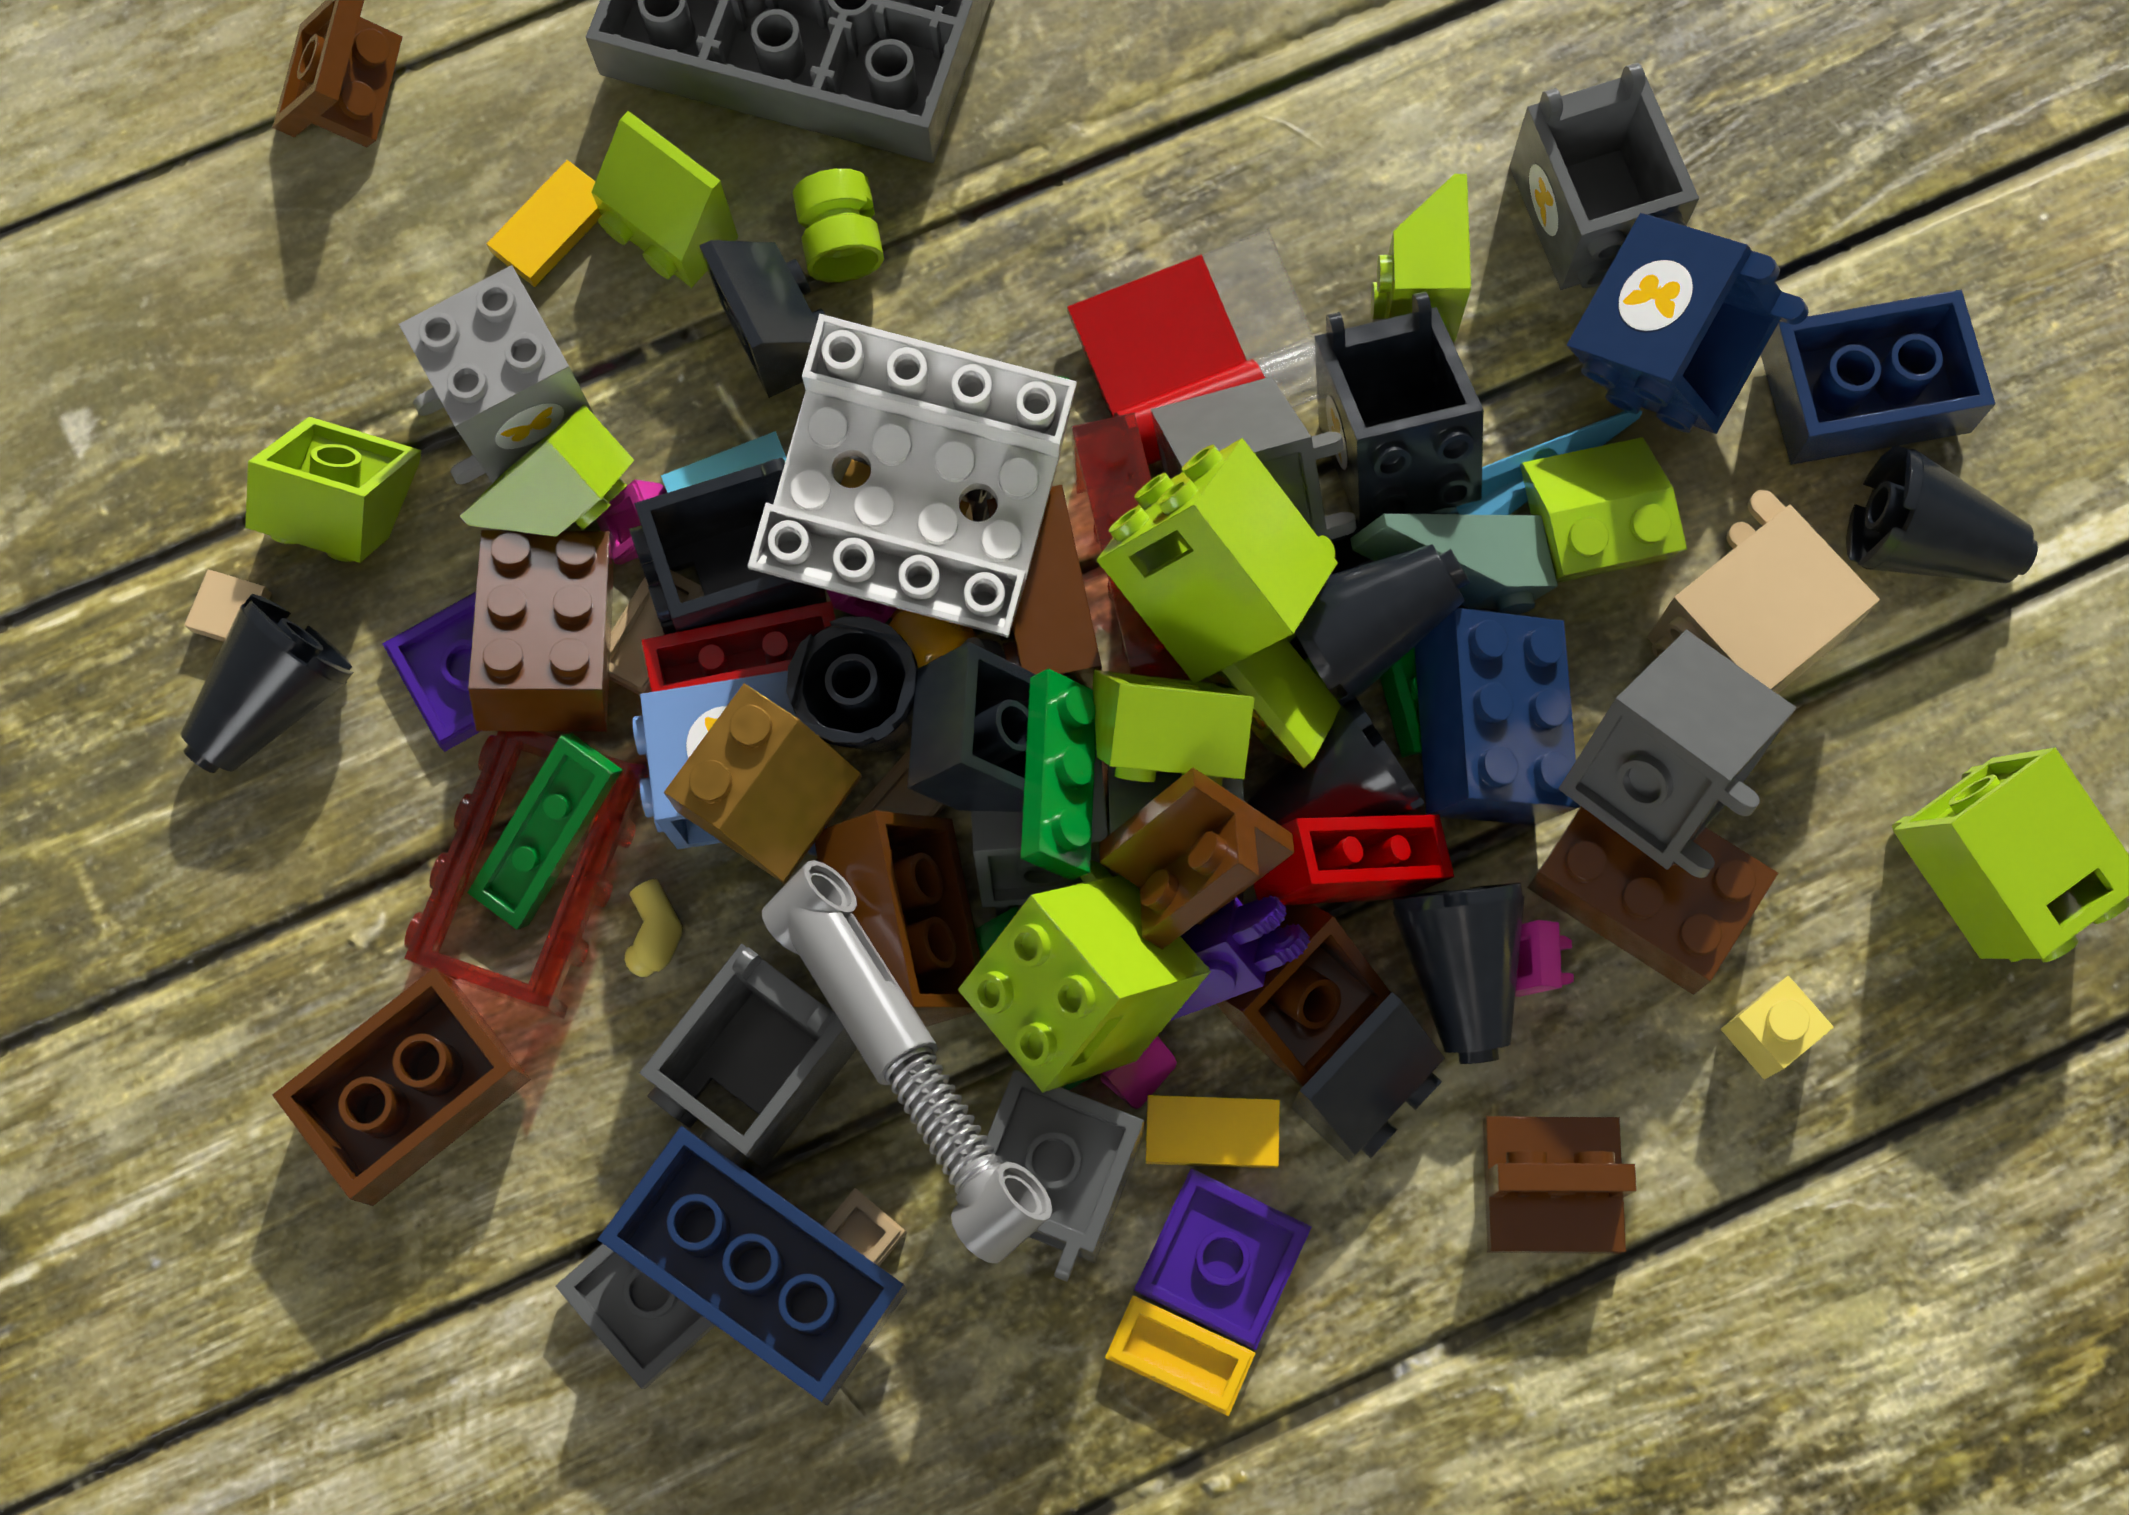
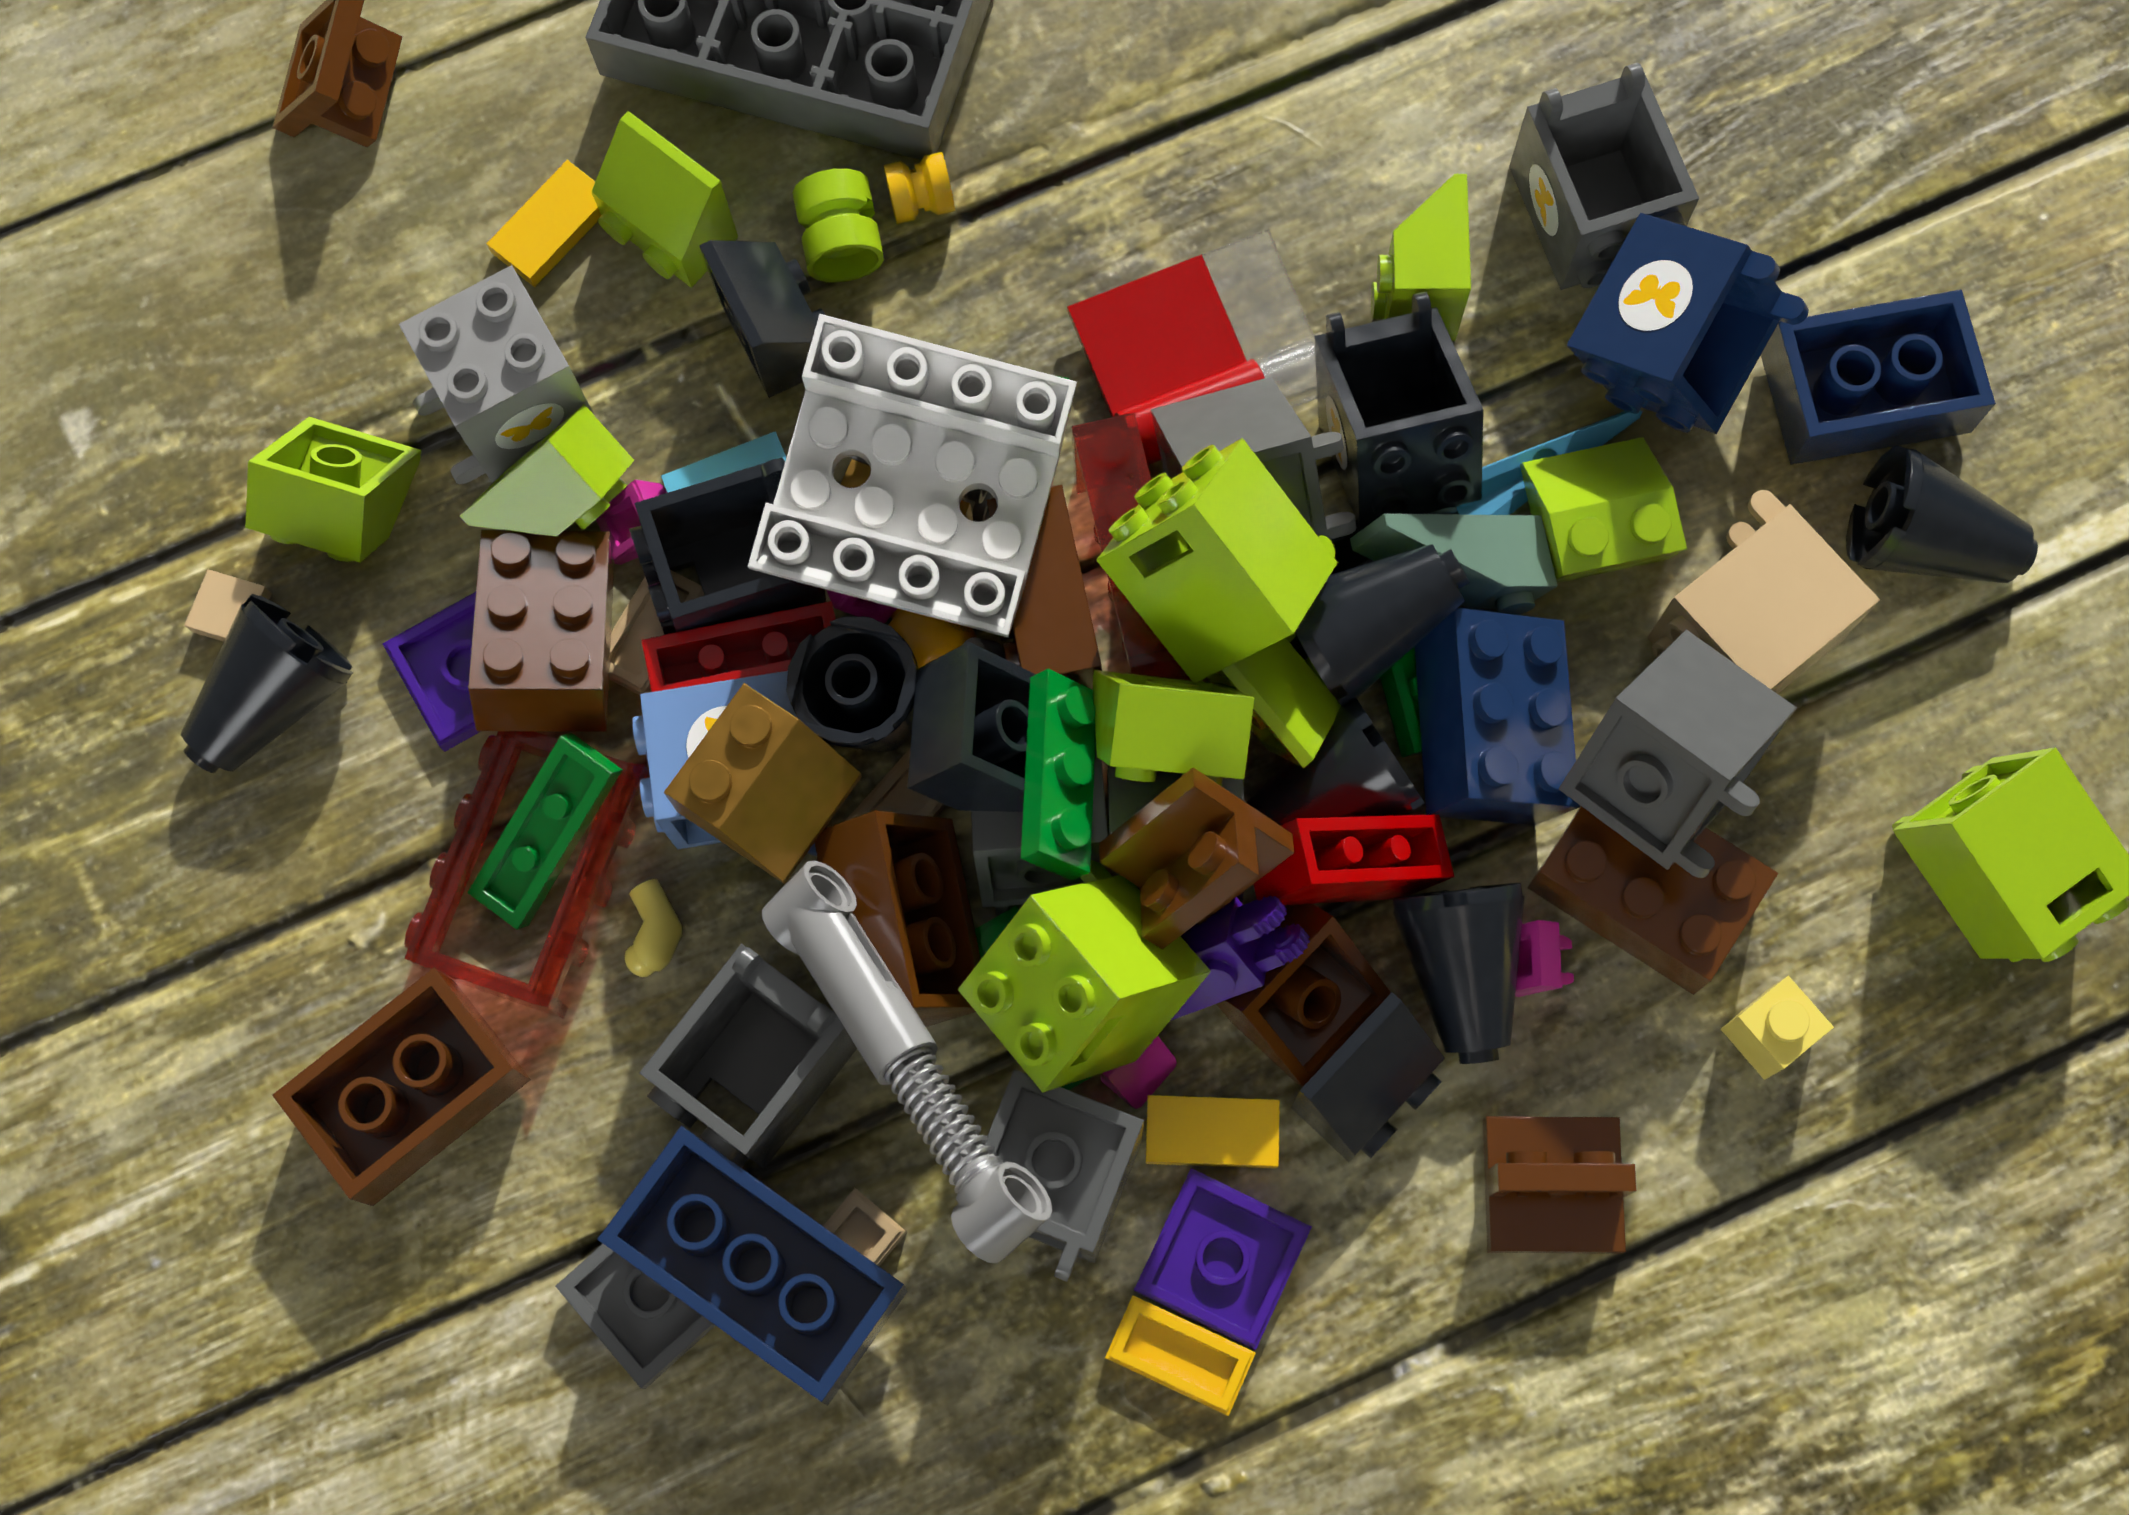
(922, 187): none -> yellow wheel

